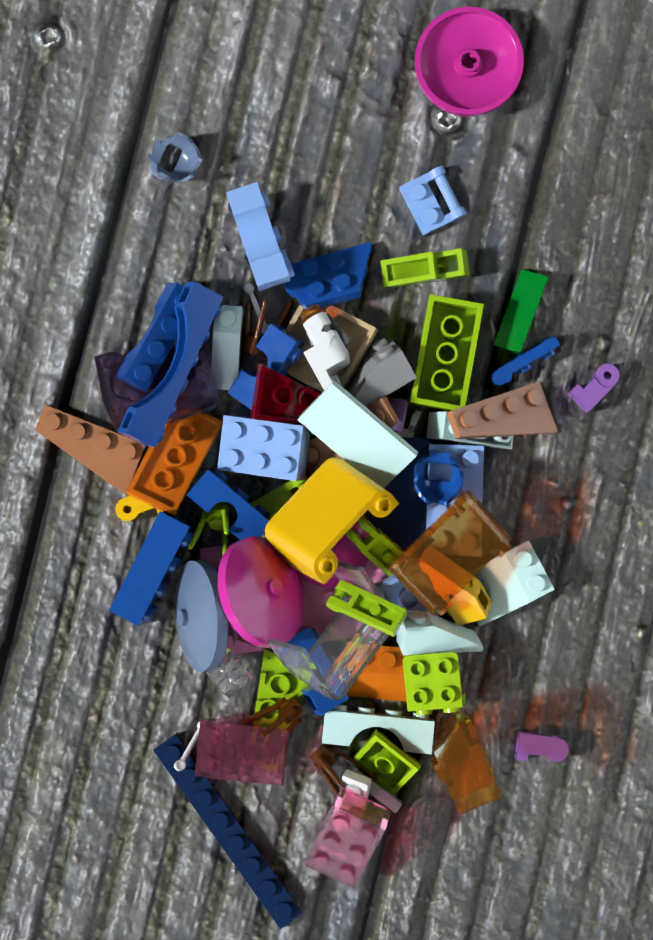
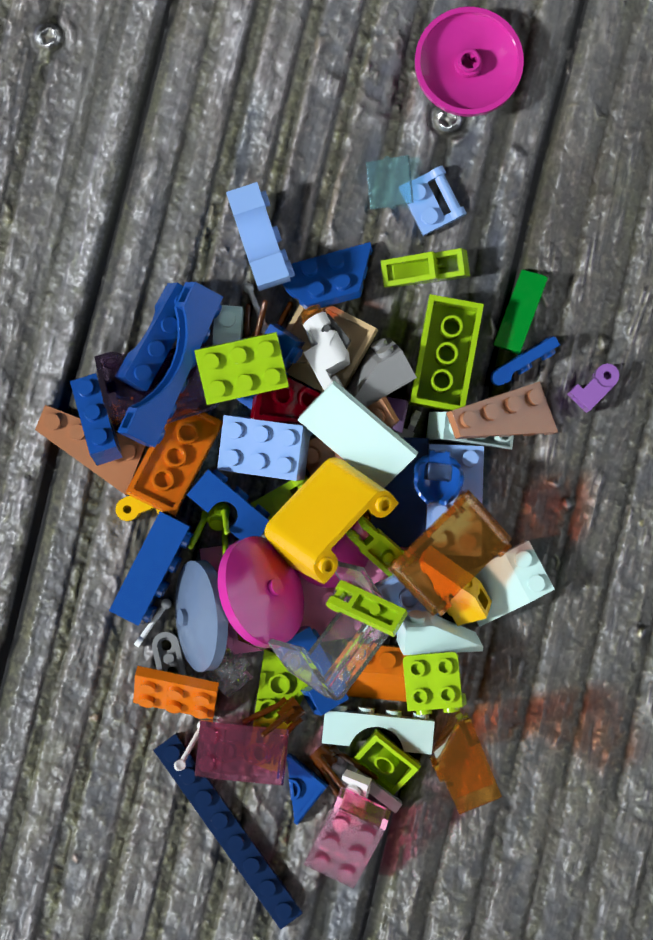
(95, 421): none -> blue arch
(165, 604): none -> white hinge
(168, 658): none -> light grey plate
(175, 692): none -> orange plate
(188, 161): sand blue helmet -> none
(241, 368): none -> lime plate
(304, 787): none -> blue tile
(389, 182): none -> clear light blue piece
(540, 744): medium lavender leg -> none

